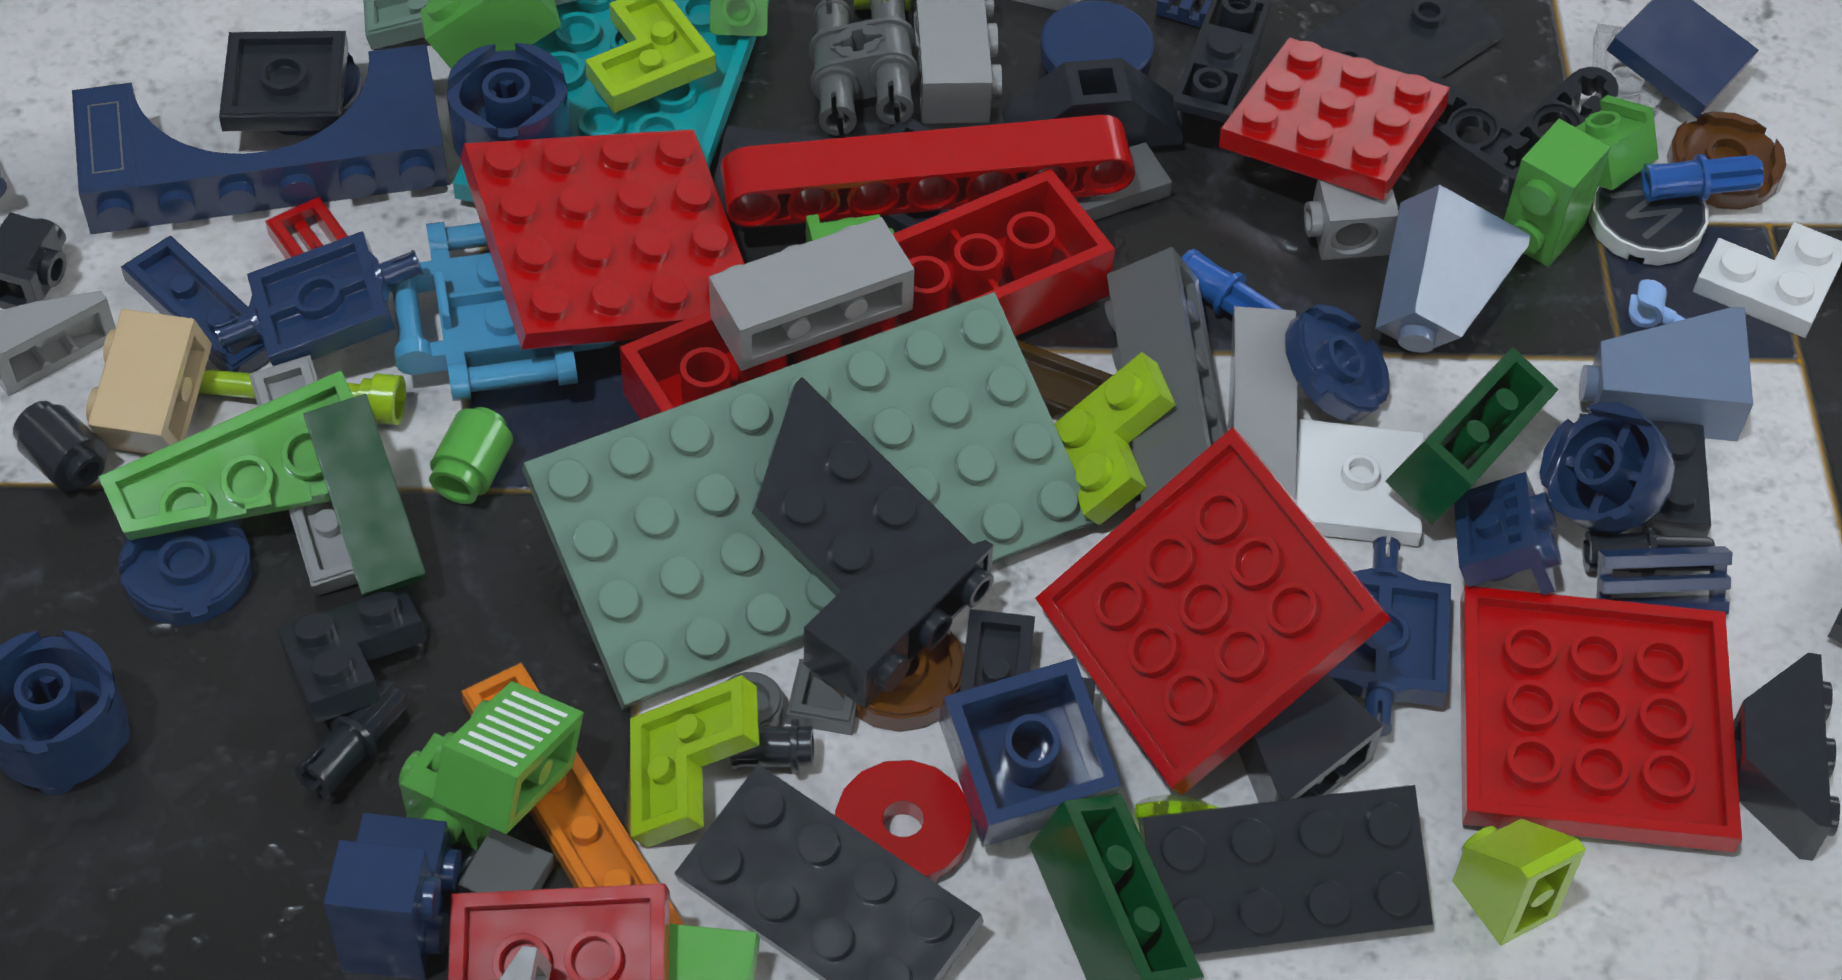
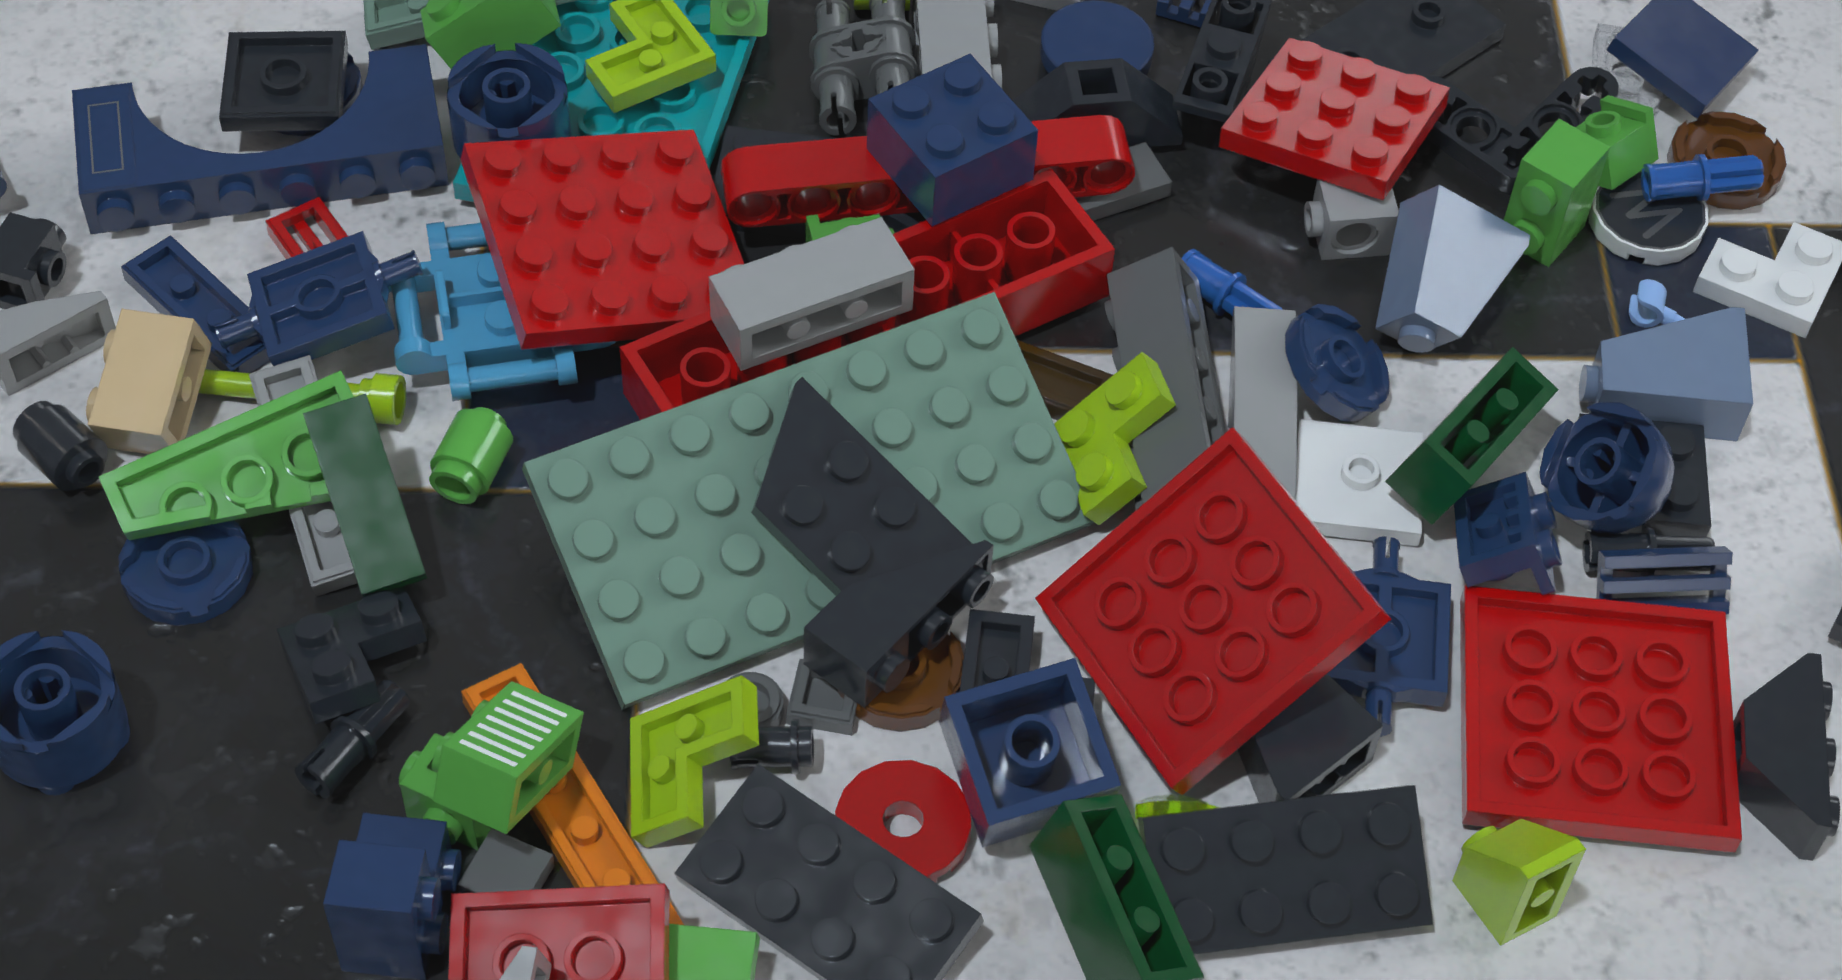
(951, 139): none -> dark blue brick

